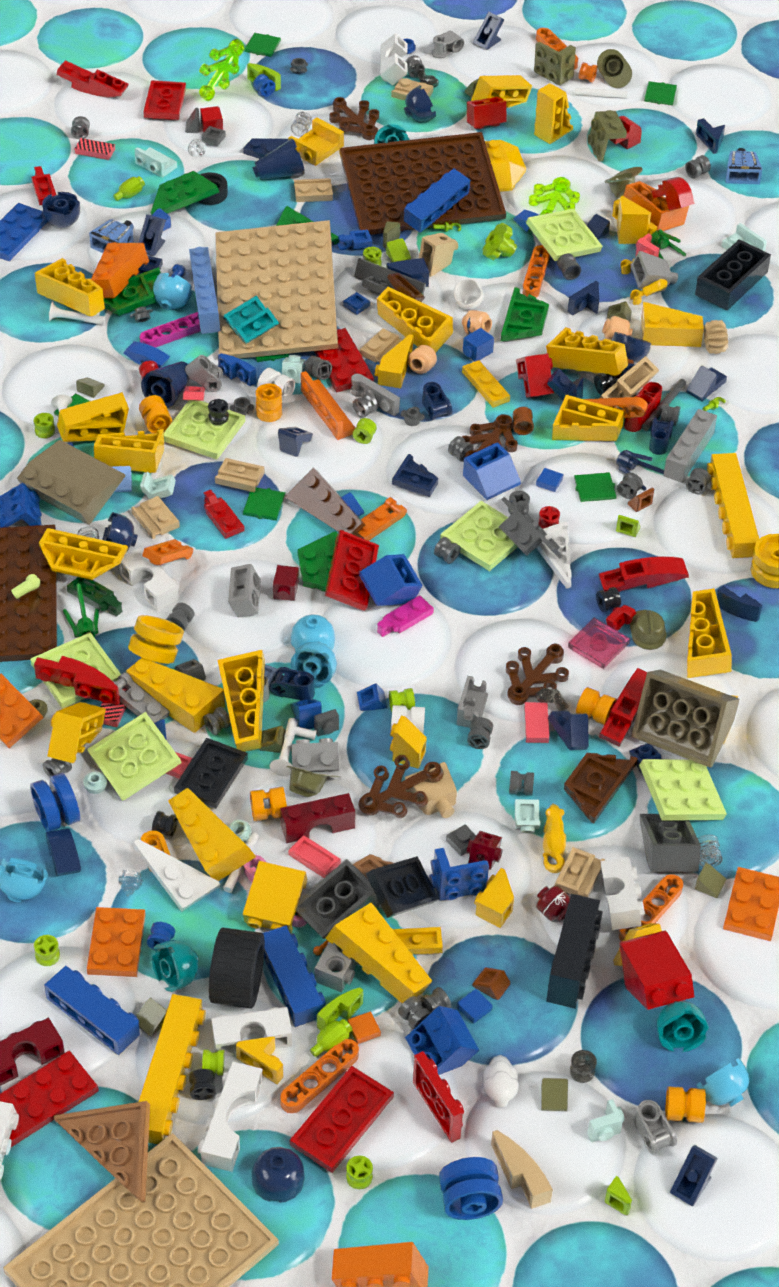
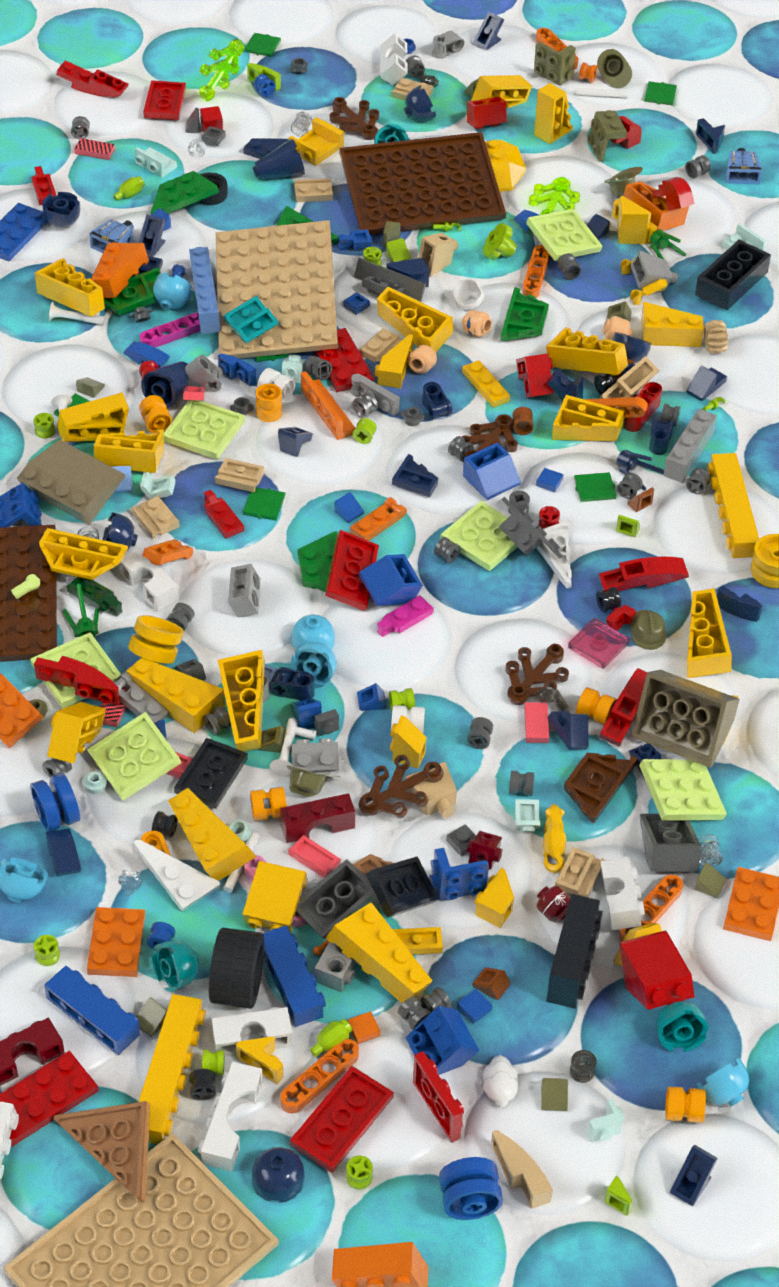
(218, 411): black wheel -> none
(285, 582): dark red brick -> none
(323, 502): wing -> none
(343, 1006): lime slope -> none
(402, 285): reddish brown slope -> none
(436, 200): blue brick -> none
(471, 702): light grey hinge -> none
(478, 344): blue brick -> none
(584, 298): dark blue slope -> none
(644, 245): coral bracket -> none
(655, 1131): light grey piece -> none
(667, 400): dark grey bar -> none

